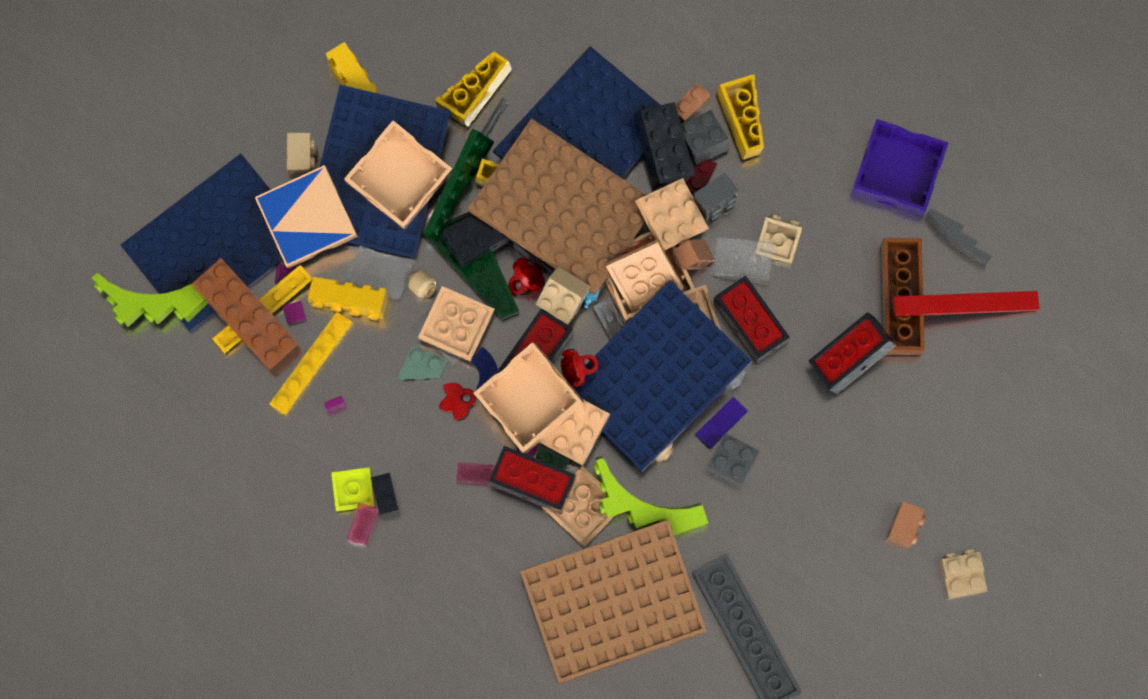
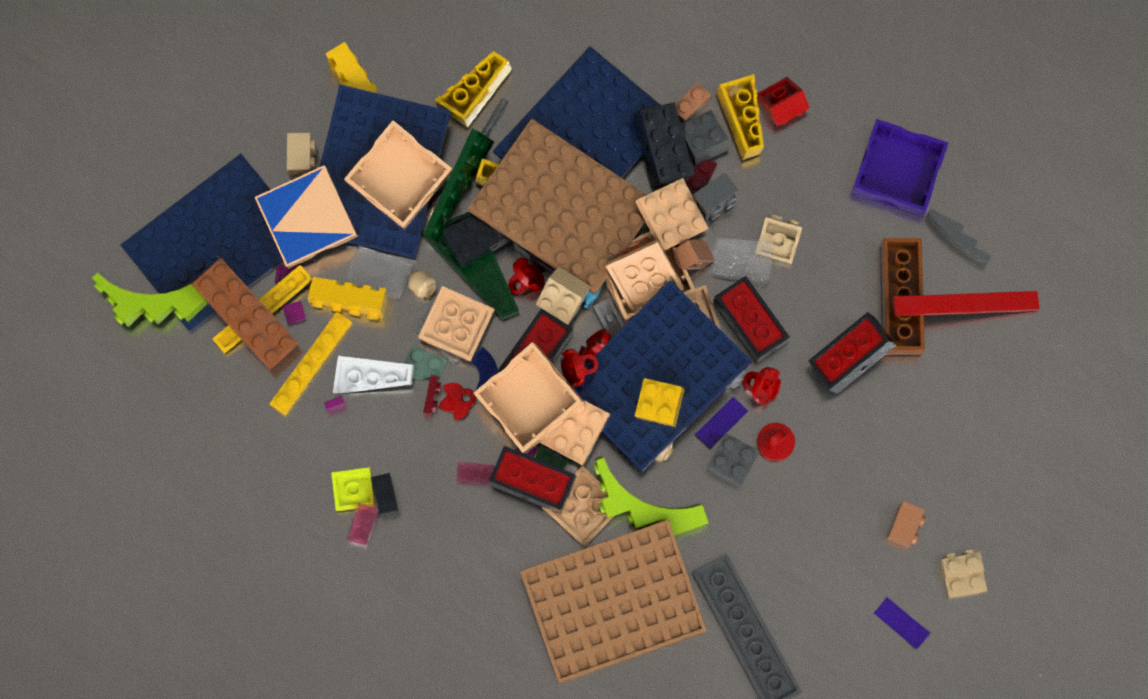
(366, 374): none -> white wing
(430, 403): none -> dark red plate
(595, 343): none -> red tile
(659, 402): none -> yellow brick
(765, 385): none -> red tile
(775, 441): none -> red tile
(783, 101): none -> red slope
(902, 623): none -> dark purple sticker

